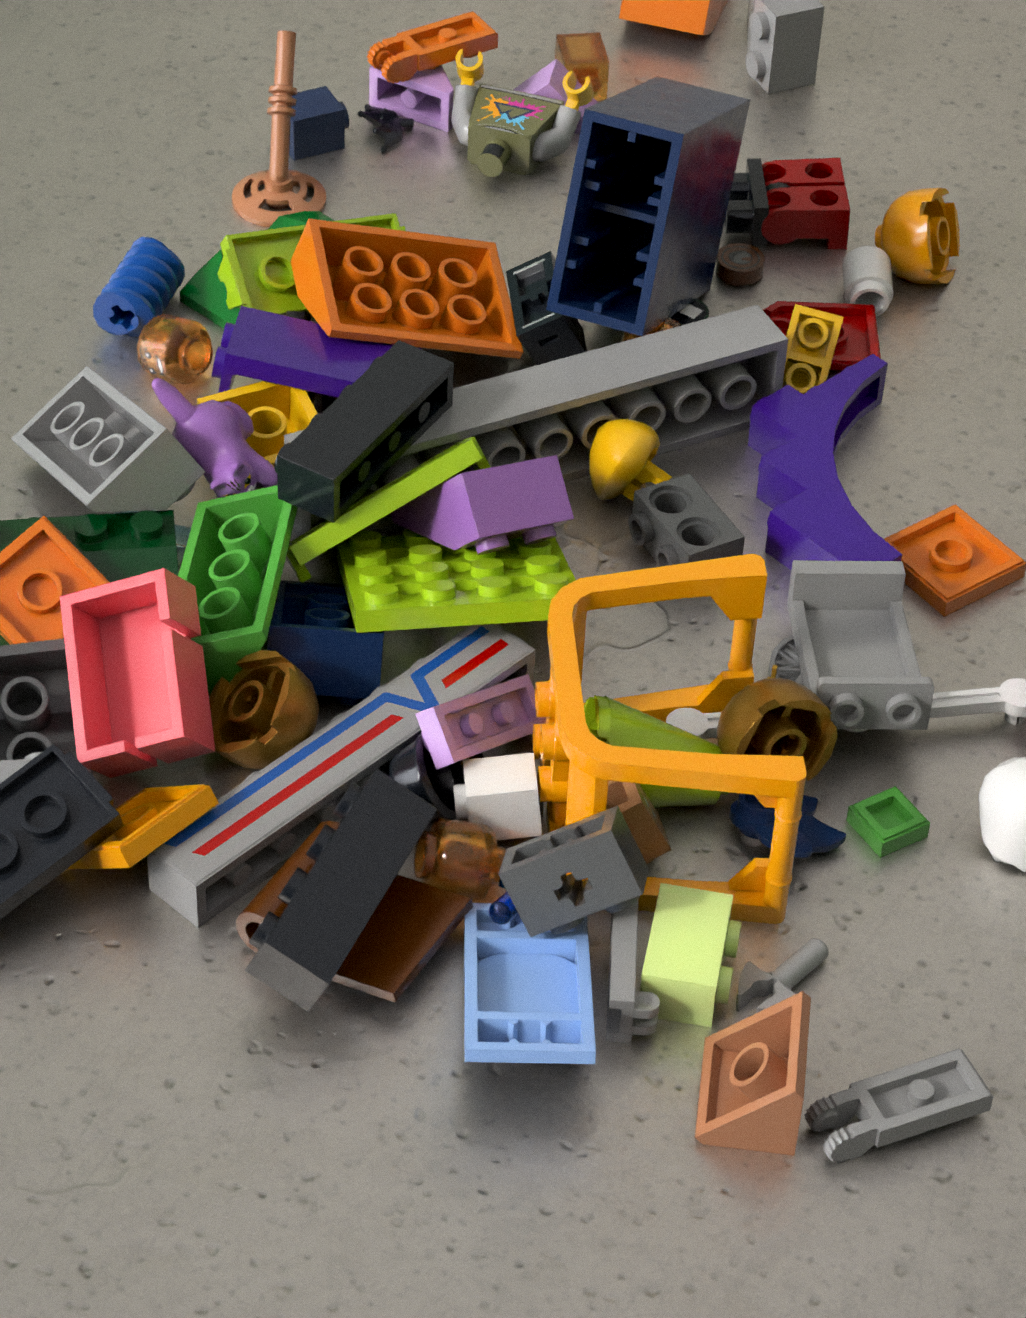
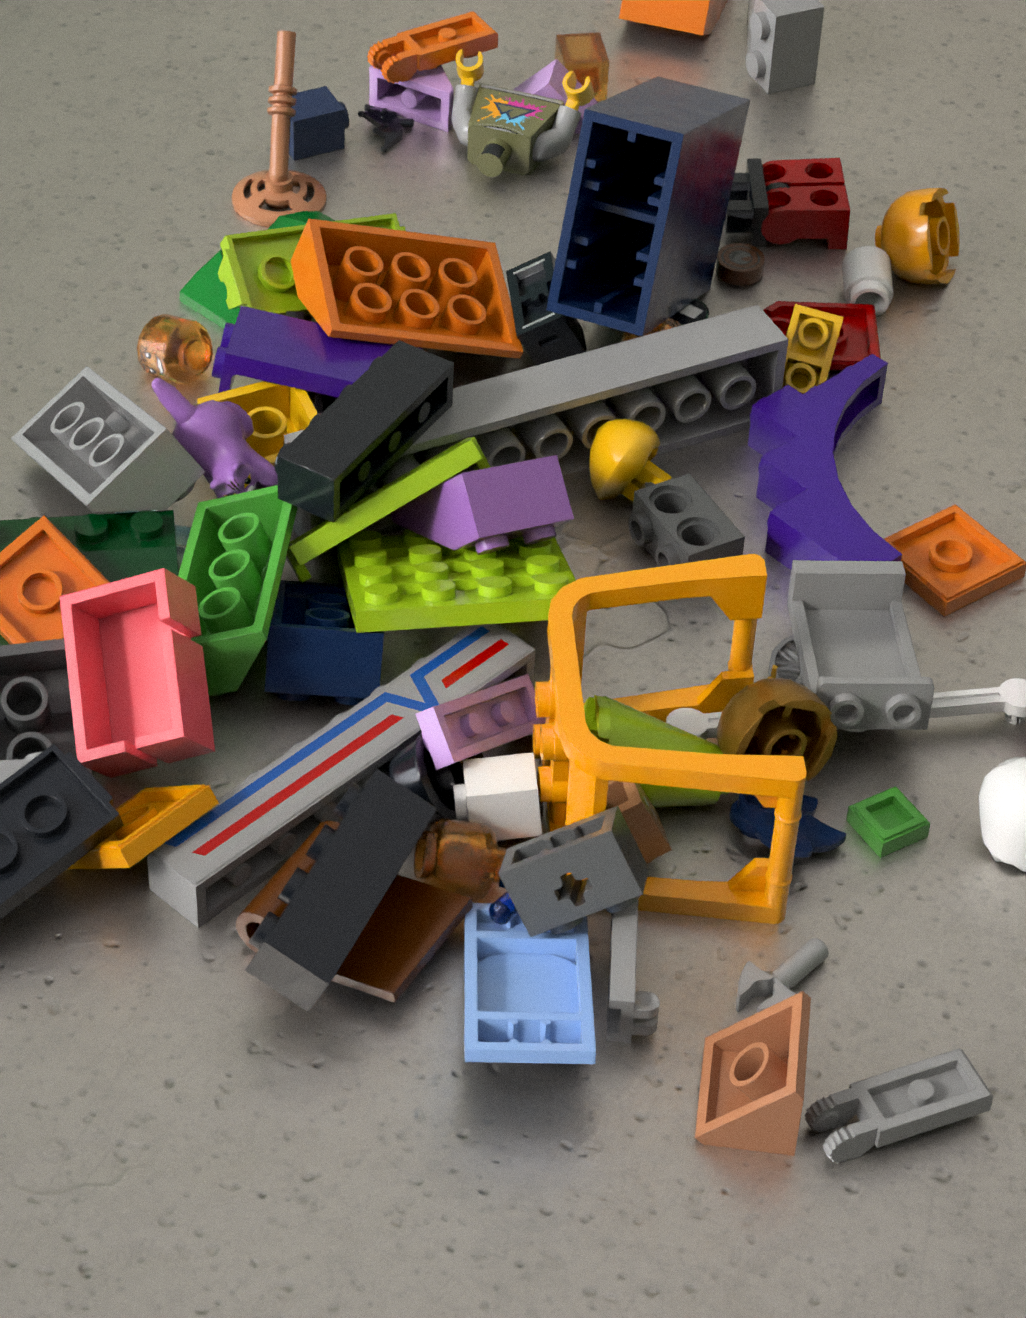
(139, 288): blue piece -> none
(262, 710): pearl gold cylinder -> none
(688, 951): yellowish green brick -> none

